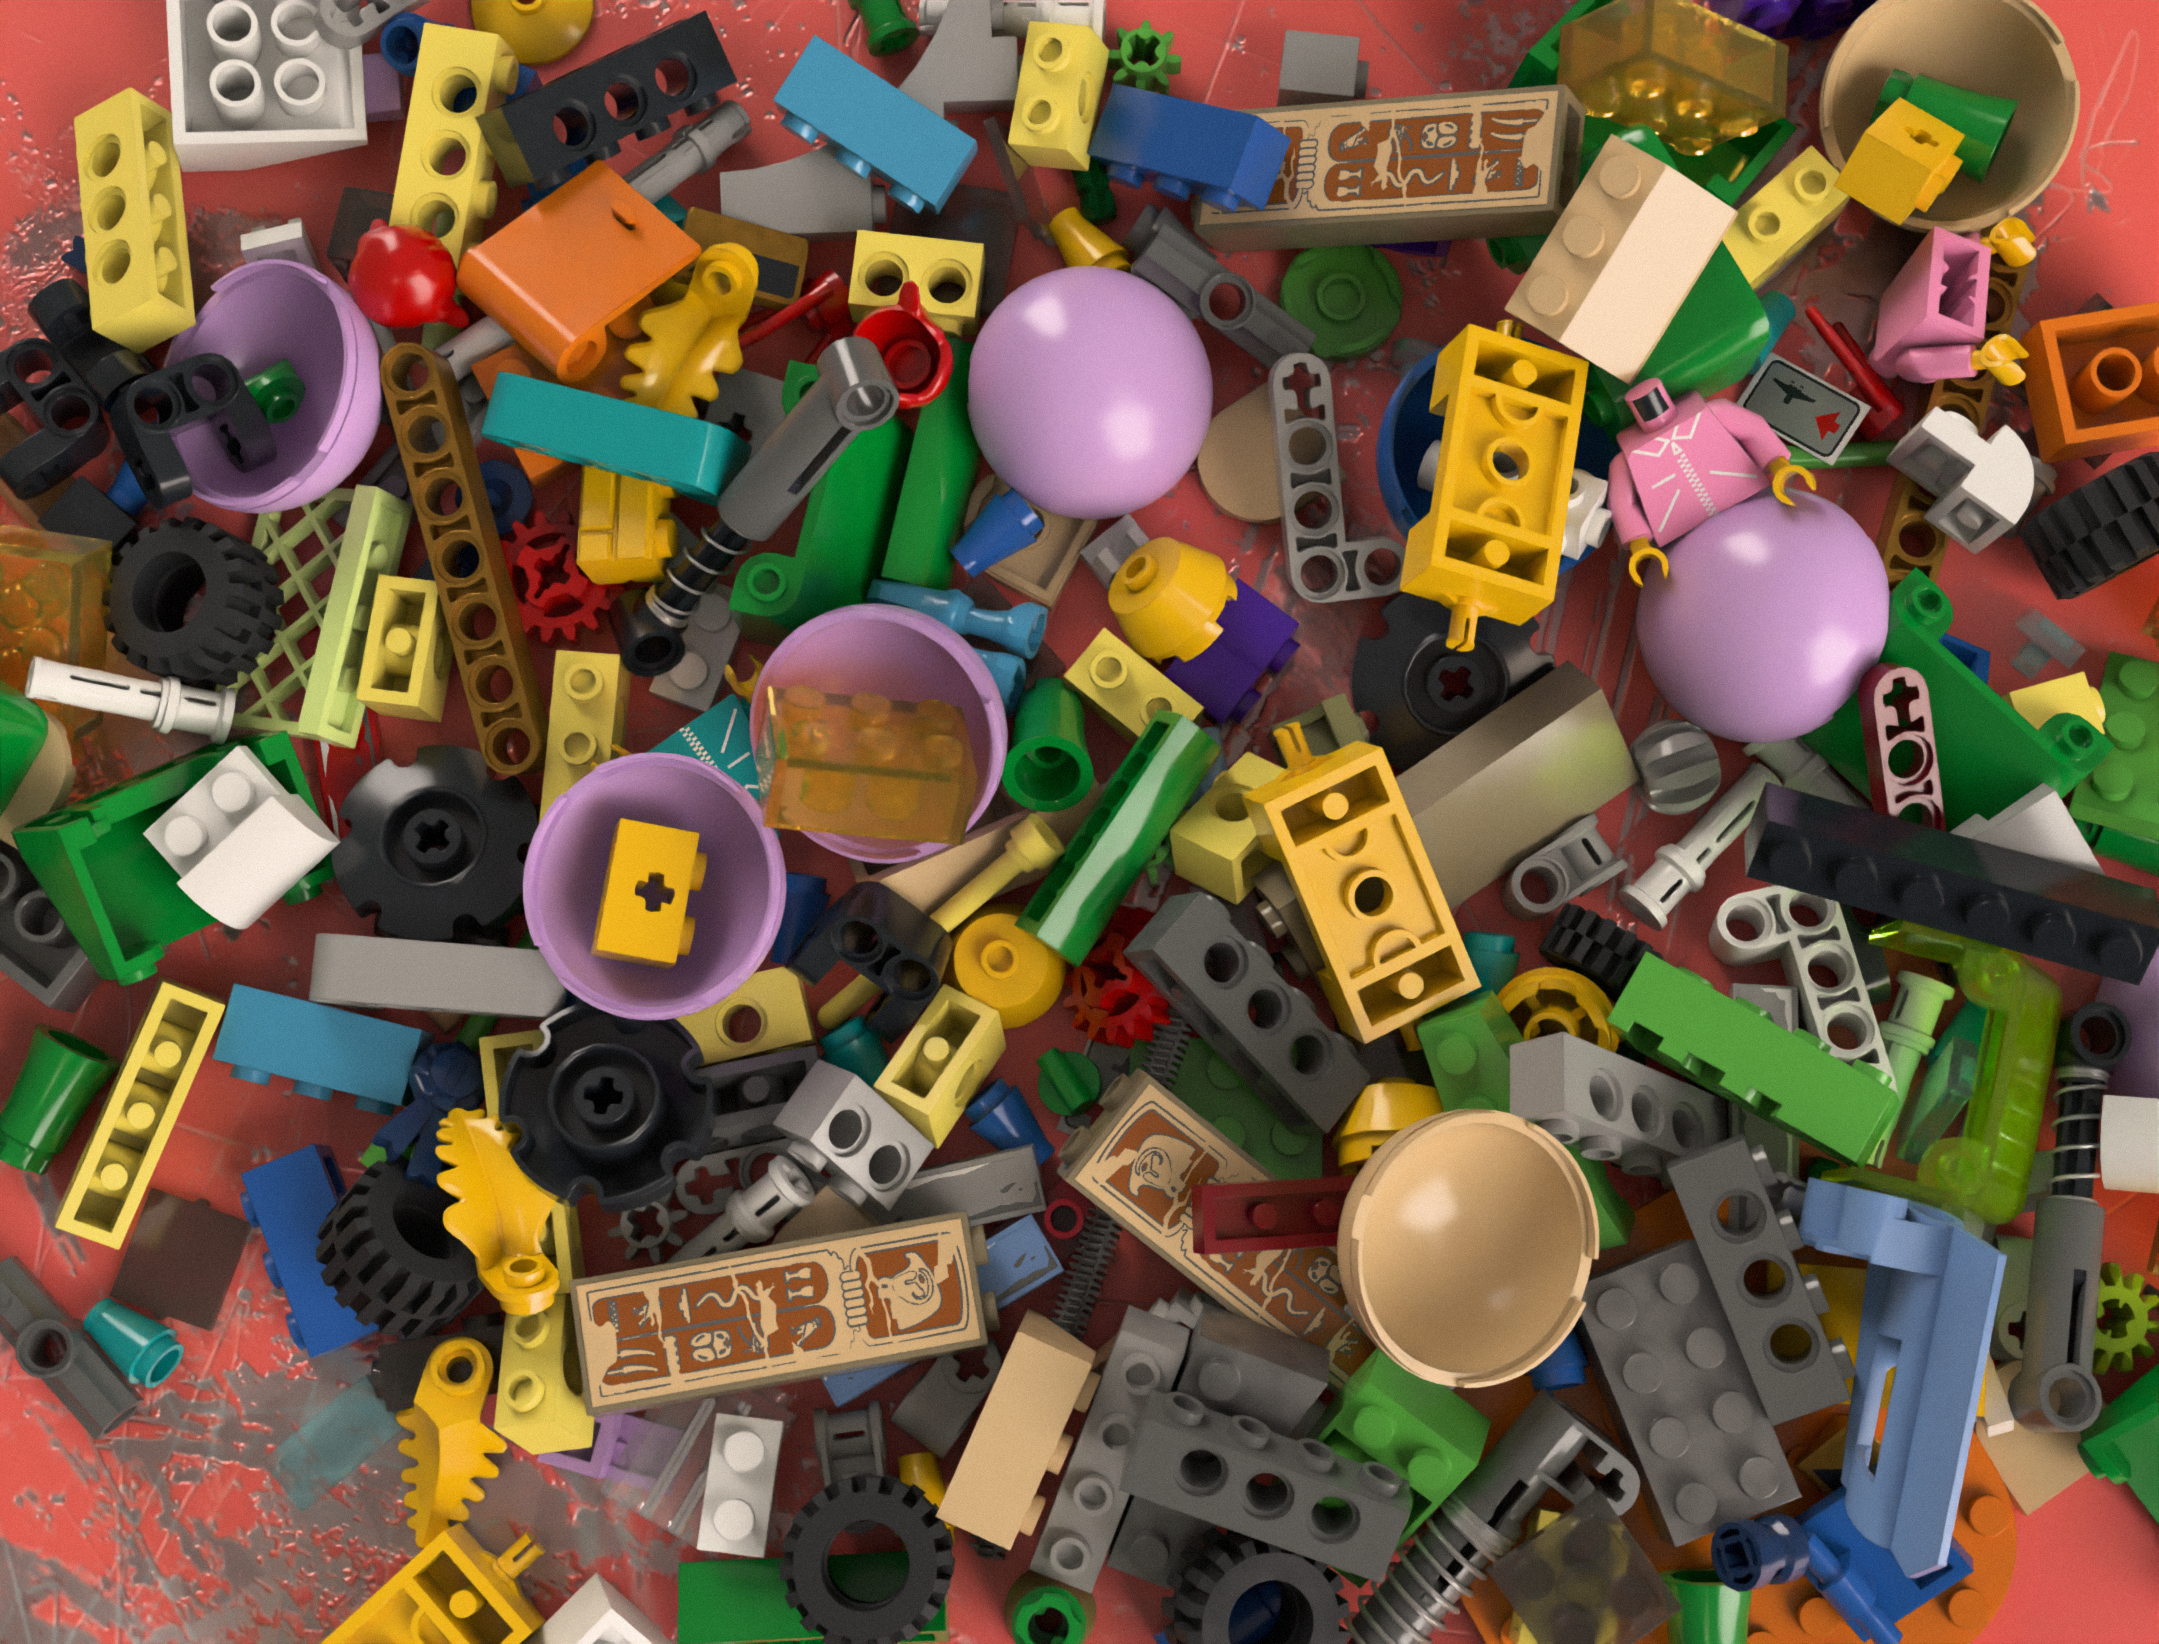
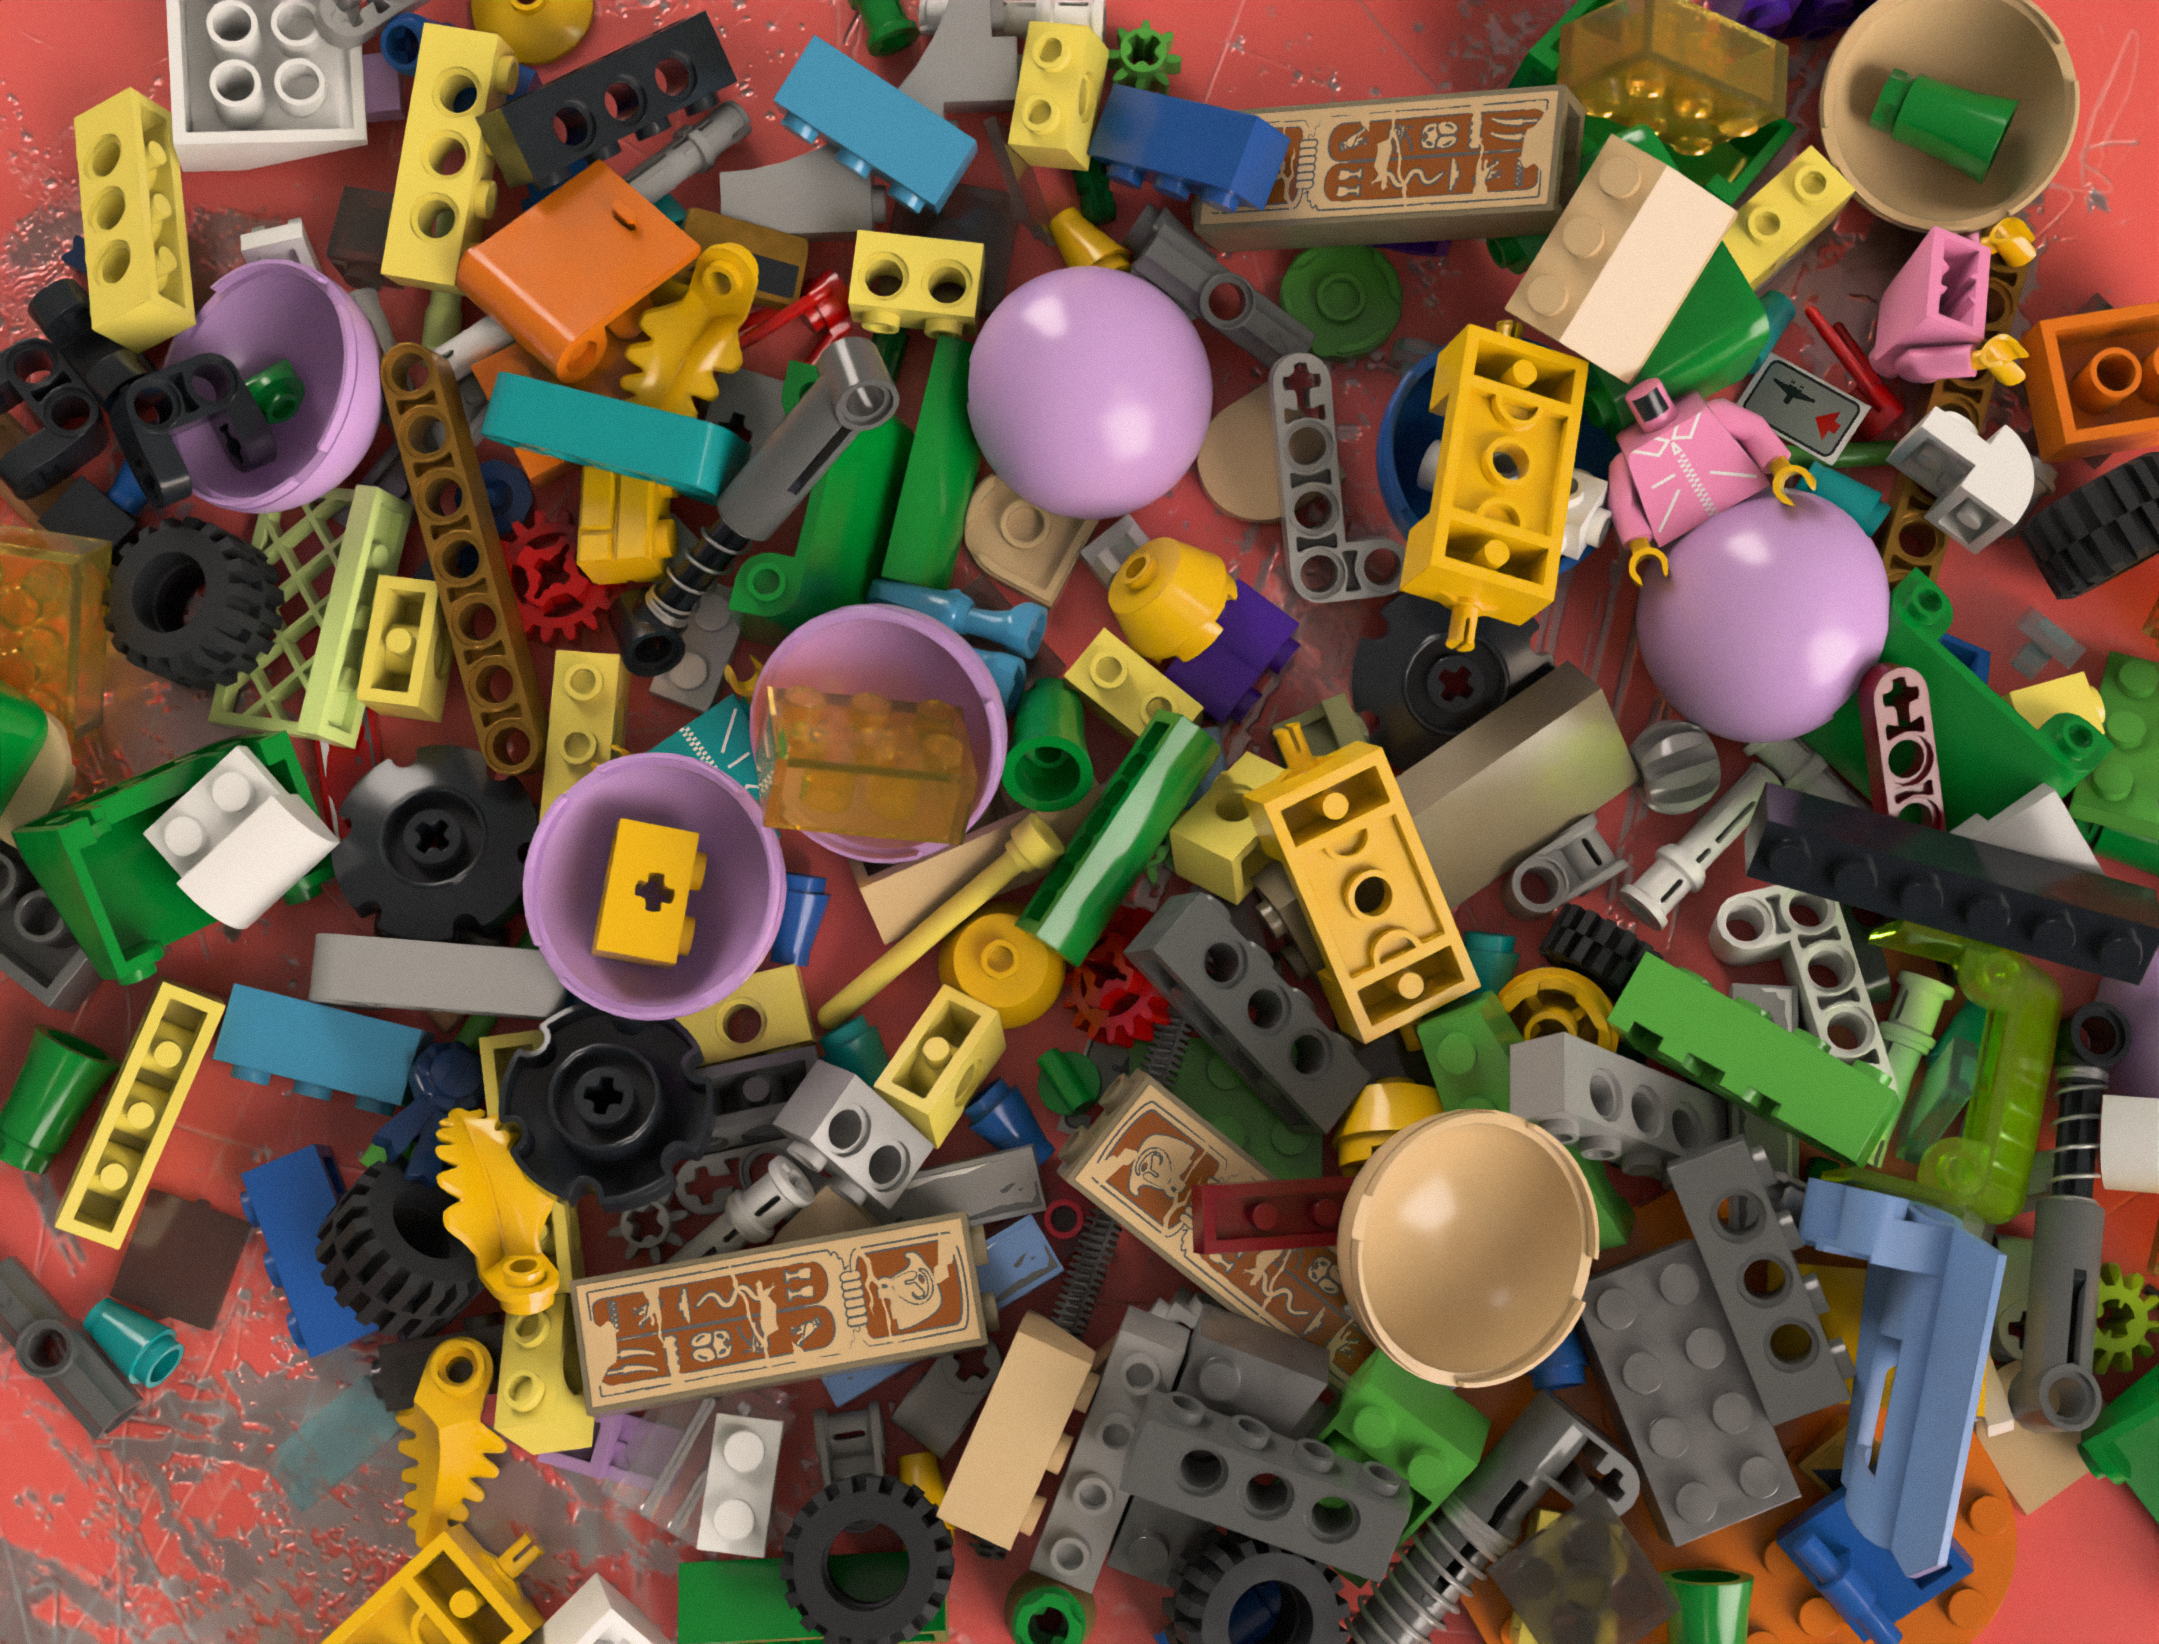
(163, 703): white pin -> none
(404, 277): red hair -> none
(880, 952): black piece -> none
(911, 347): red hair -> none
(997, 533): blue cone -> none
(1320, 69): light grey brick -> none
(1760, 1552): dark blue wheel -> none
(1852, 496): none -> teal cone
(1901, 162): yellow brick -> none

